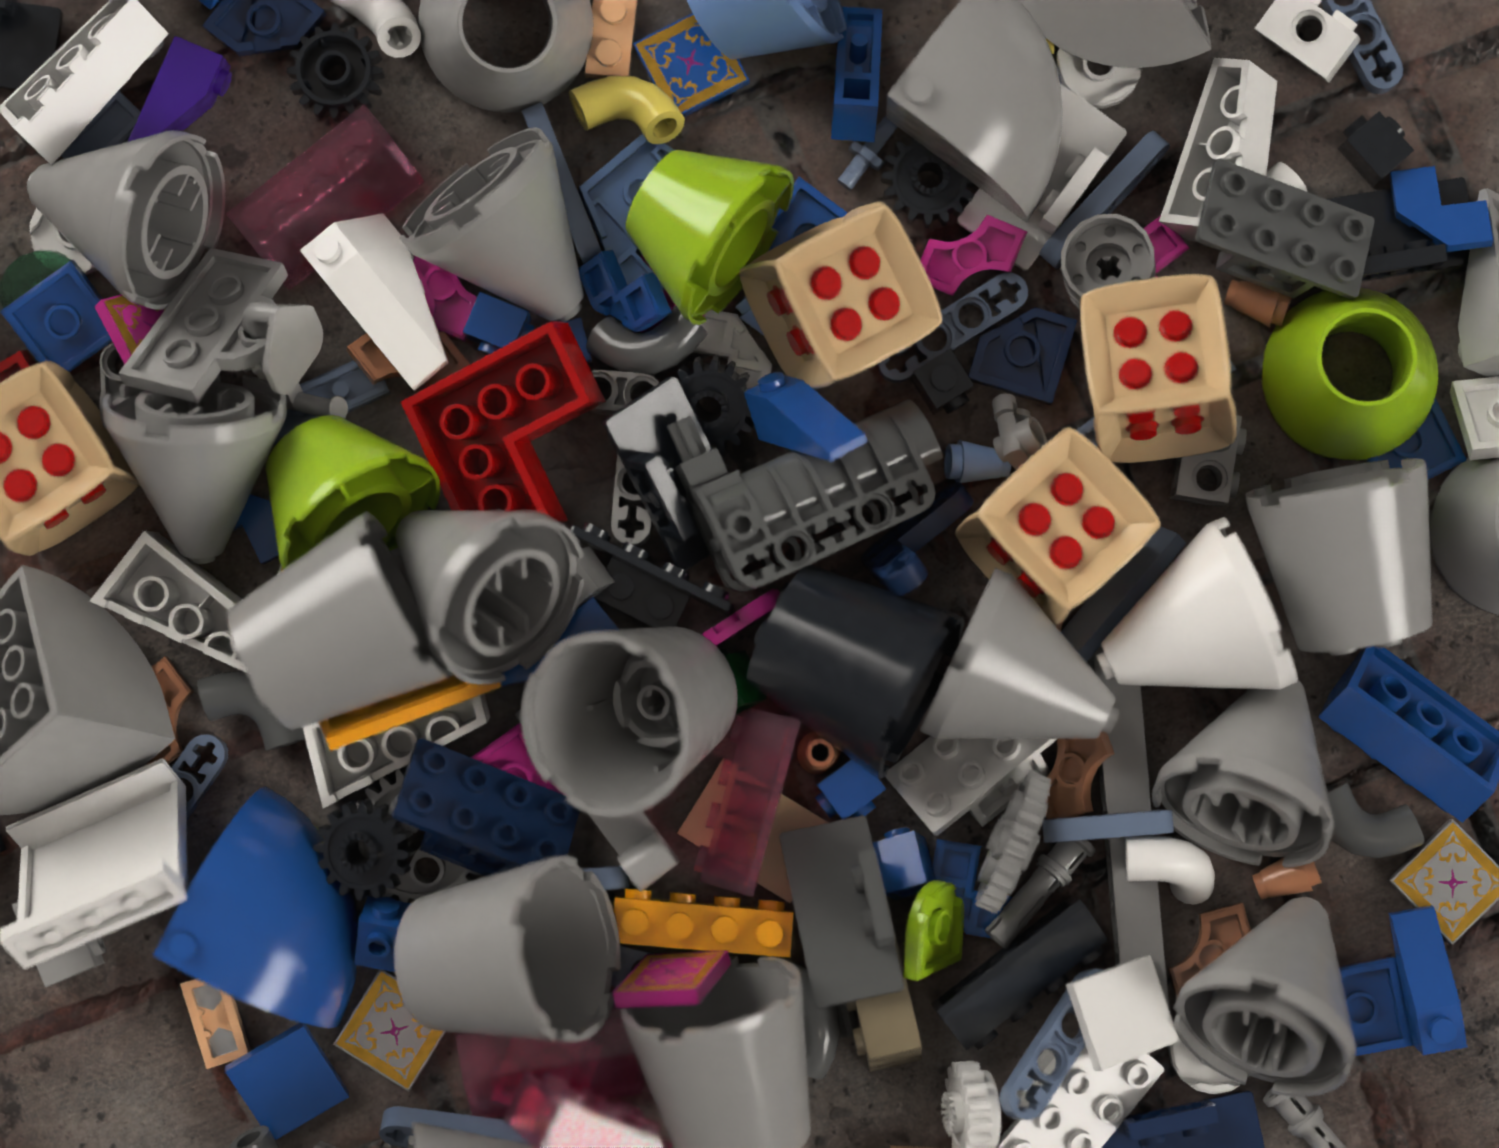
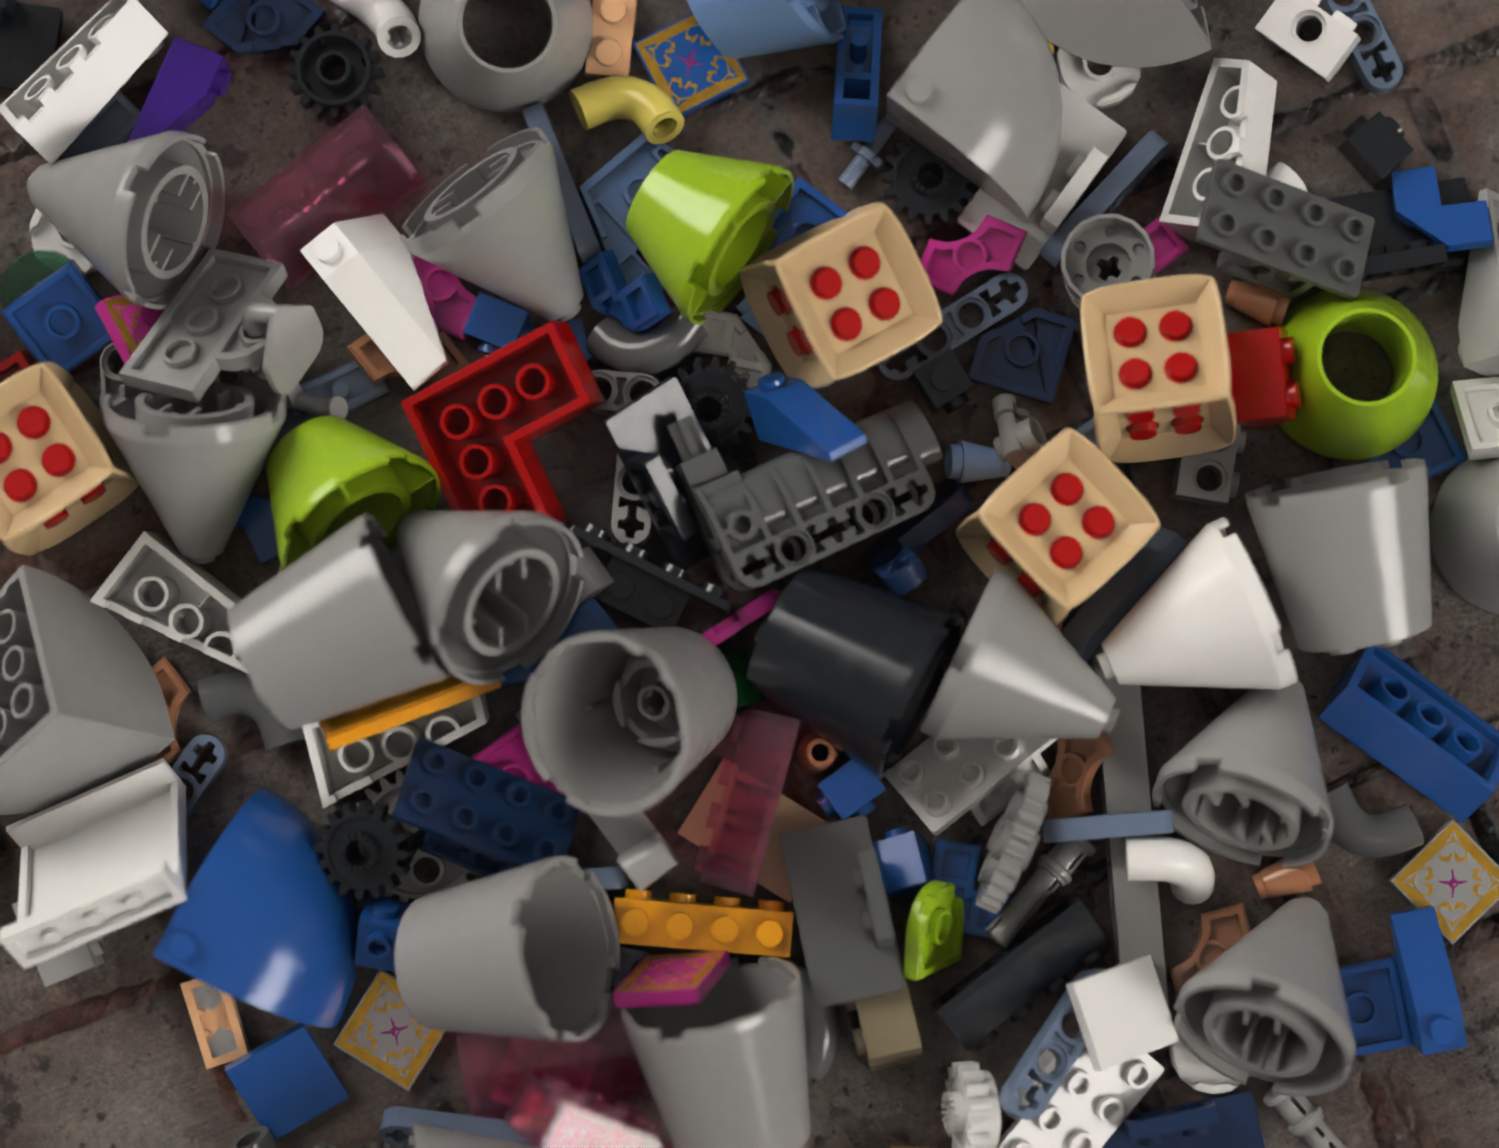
(1263, 377): none -> red slope

